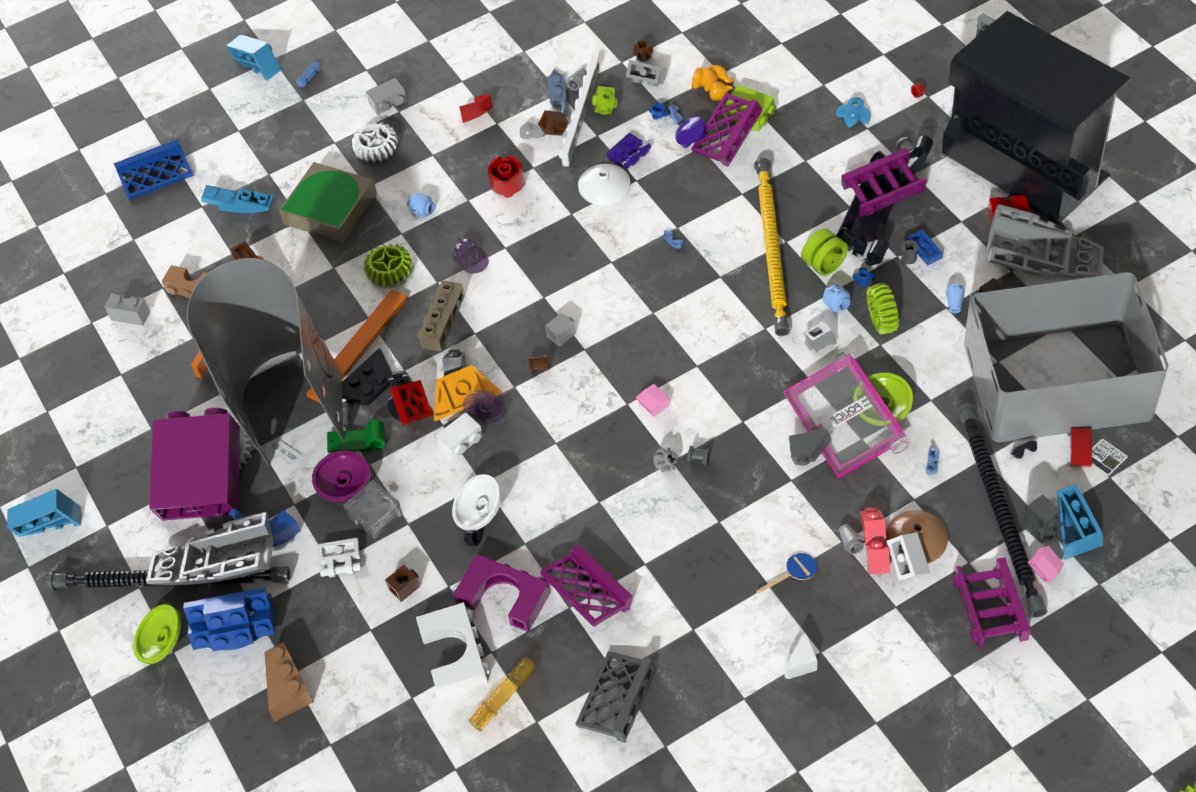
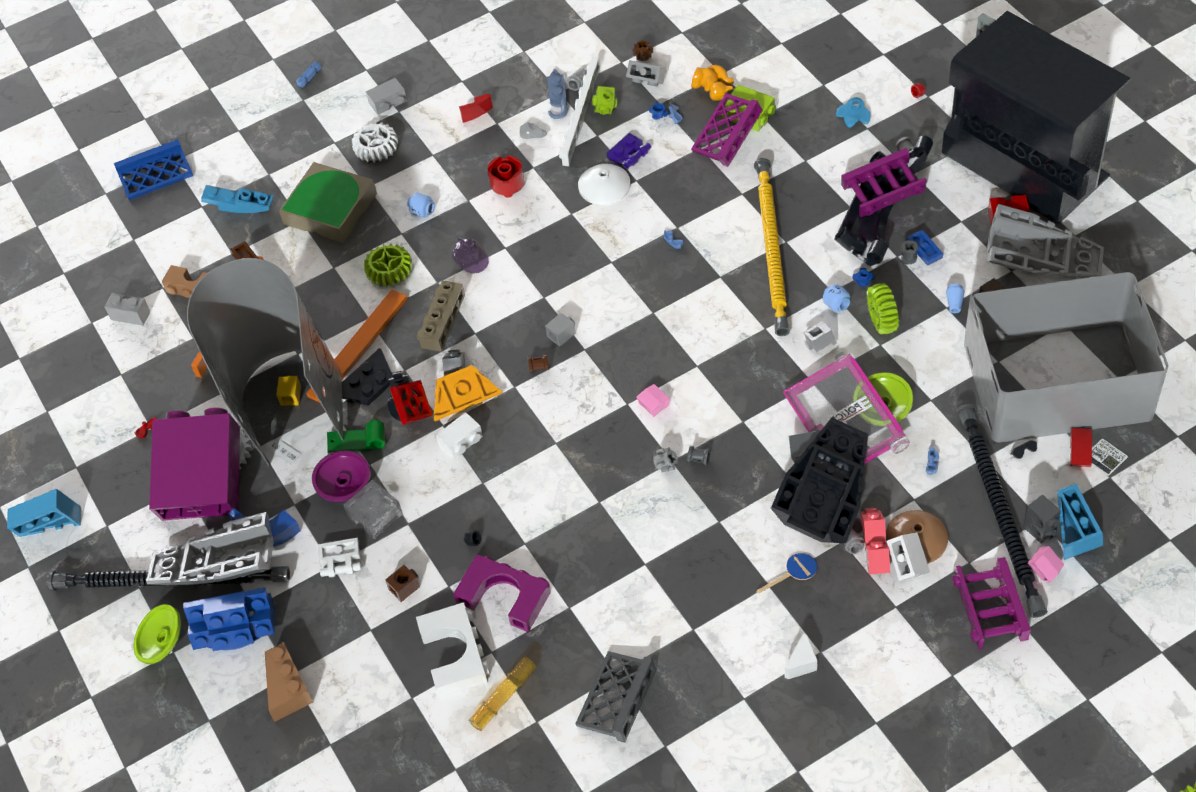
(142, 431): none -> red piece
(254, 54): dark azure wedge -> none
(288, 391): none -> yellow brick
(477, 502): white dish -> none
(484, 406): clear purple piece -> none
(553, 123): reddish brown brick -> none
(599, 579): magenta fence -> none
(690, 131): dark purple dish -> none
(824, 252): lime wheel -> none
(825, 484): none -> black wedge

